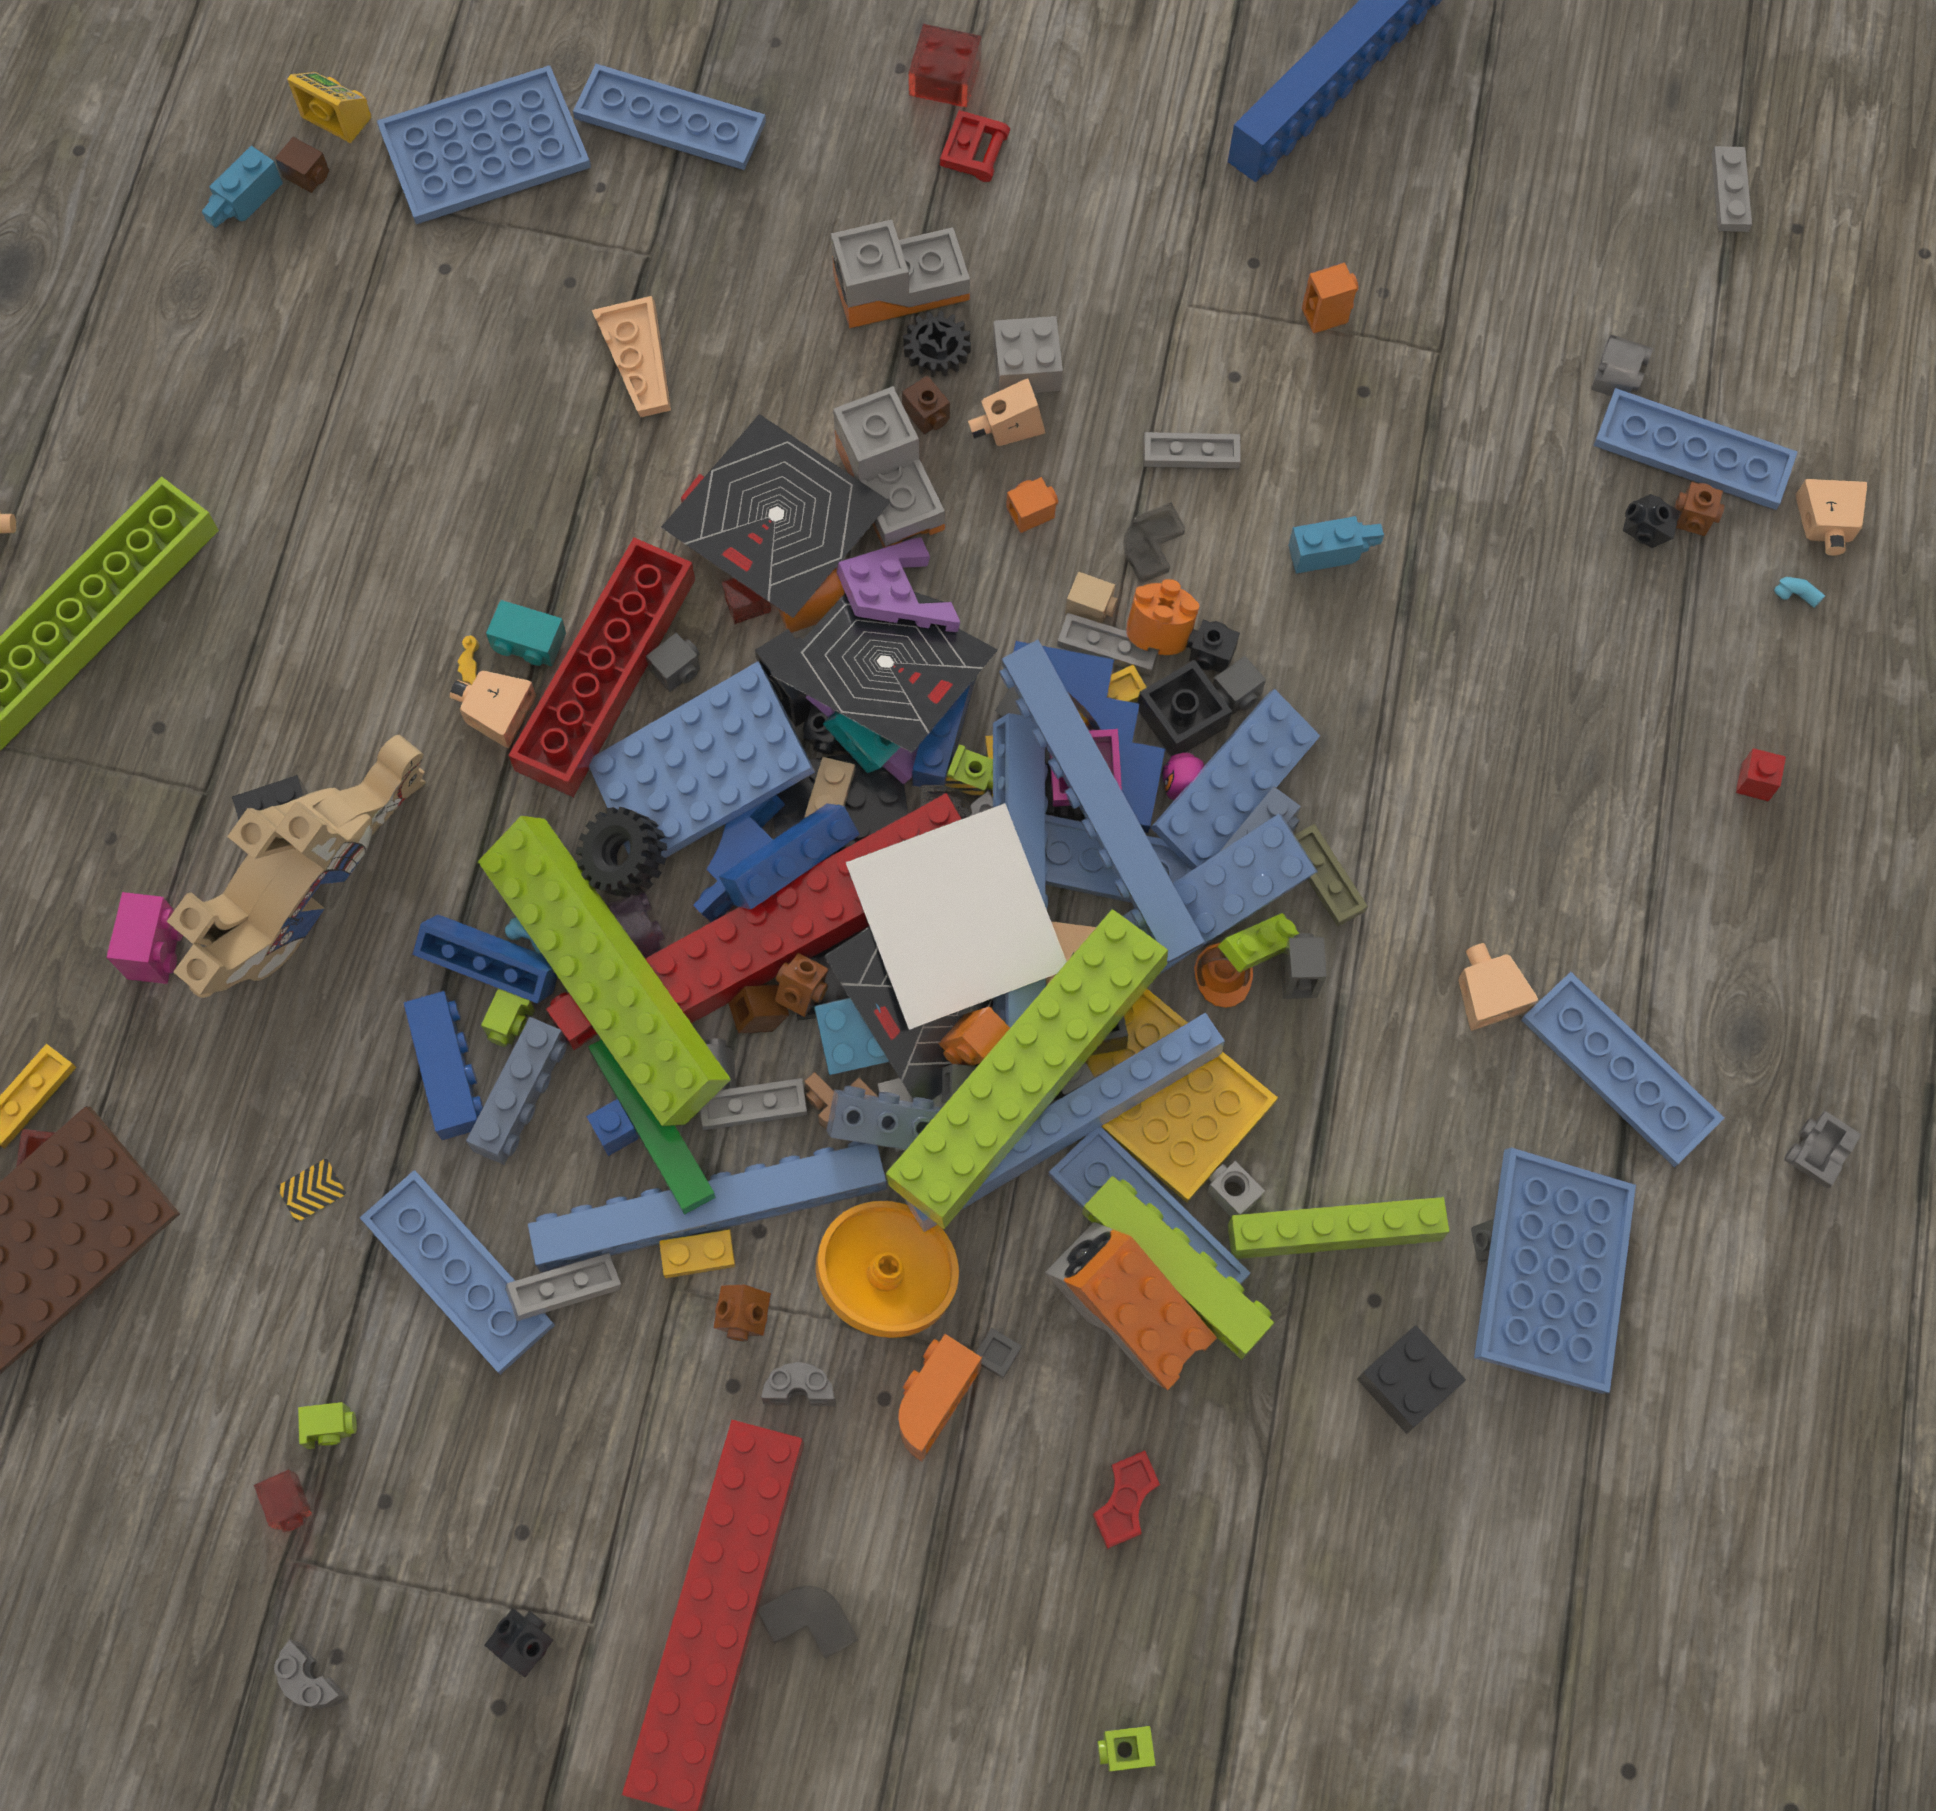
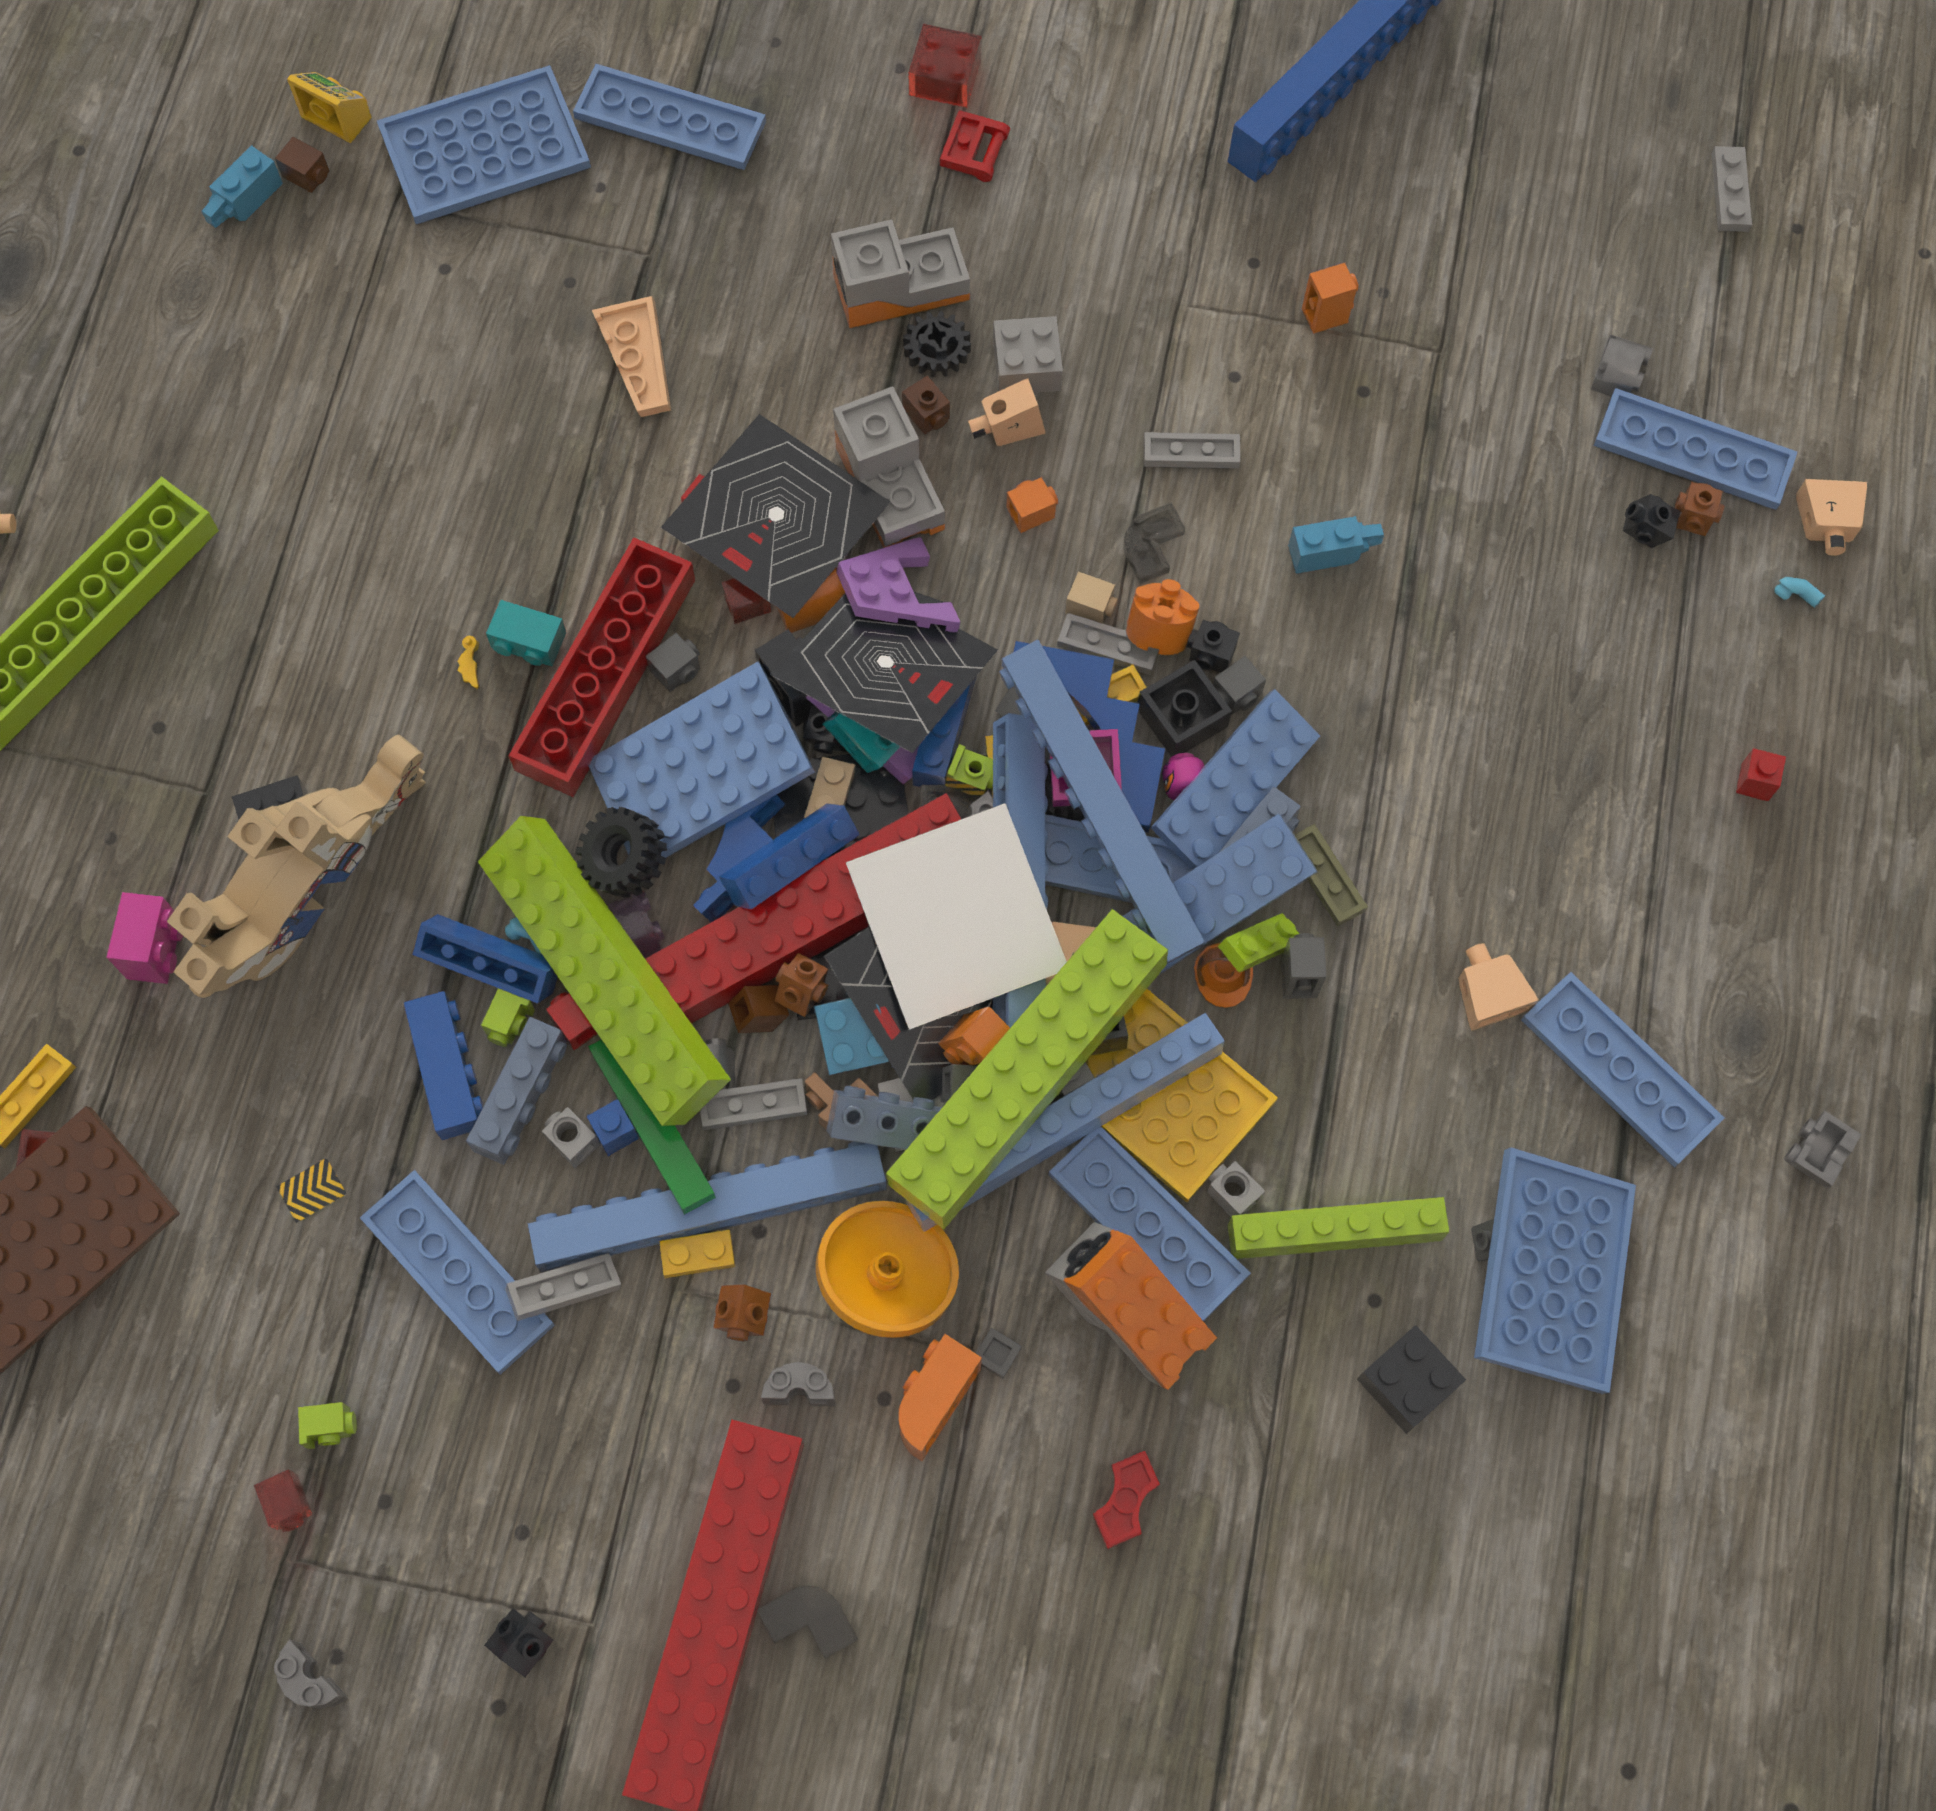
(494, 704): light nougat torso -> none
(577, 1149): none -> light grey brick
(1141, 1749): lime brick -> none
(1211, 1295): lime brick -> none

